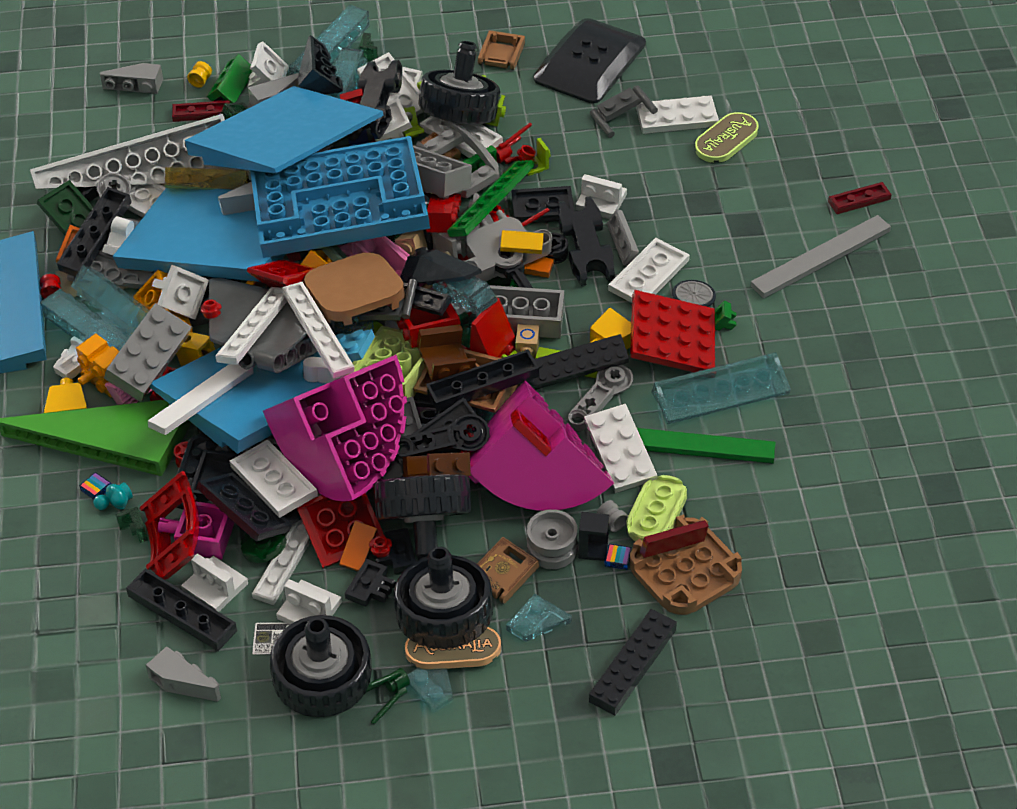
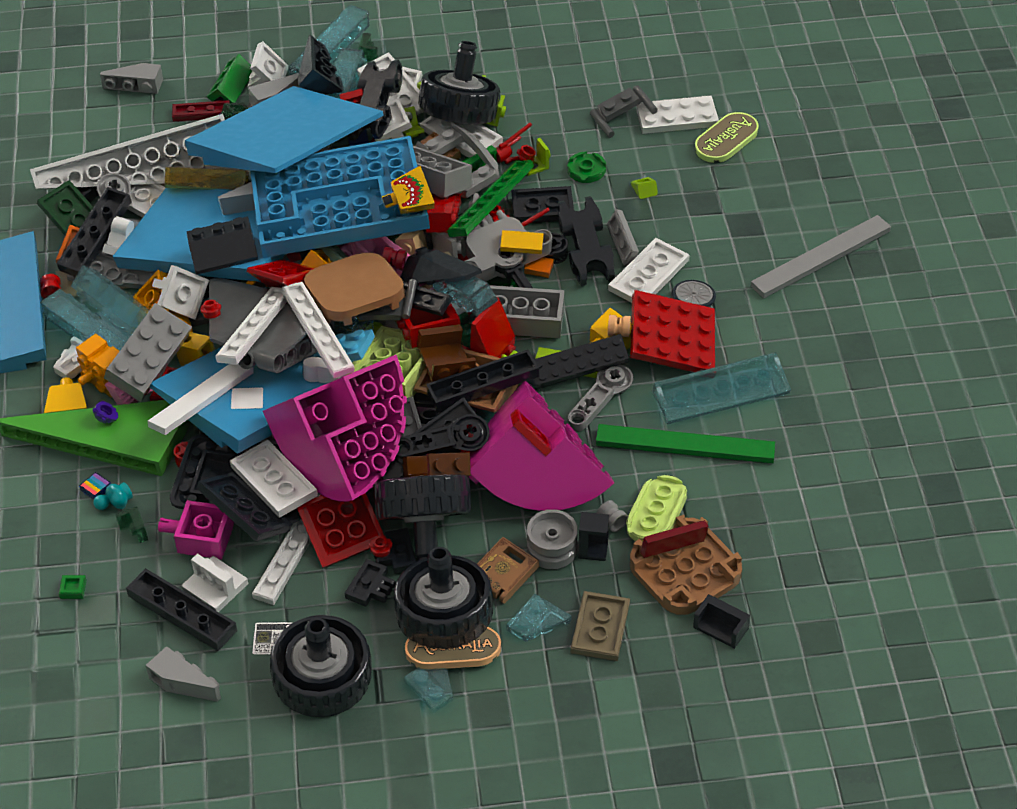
(72, 587): none -> green tile
(105, 412): none -> dark purple animal
(168, 557): red wedge -> none
(199, 74): yellow wheel -> none
(222, 245): none -> black slope
(247, 398): none -> white sticker
(264, 549): dark green tile -> none
(306, 601): white bracket -> none
(357, 546): orange tile -> none
(395, 258): none -> dark red wheel
(395, 681): dark green plant -> none
(410, 193): none -> yellow torso
(501, 54): medium nougat container -> none
(527, 338): tan brick -> none
(586, 167): none -> green tile
(589, 60): black wedge -> none
(600, 626): none -> dark tan tile
(605, 193): white bracket -> none
(618, 556): tile -> none
(619, 325): none -> light nougat wheel
(620, 447): white plate -> none
(632, 662): black piece -> none
(645, 187): none -> lime slope
(721, 621): none -> black panel
(724, 316): green tile -> none
(859, 198): dark red tile -> none

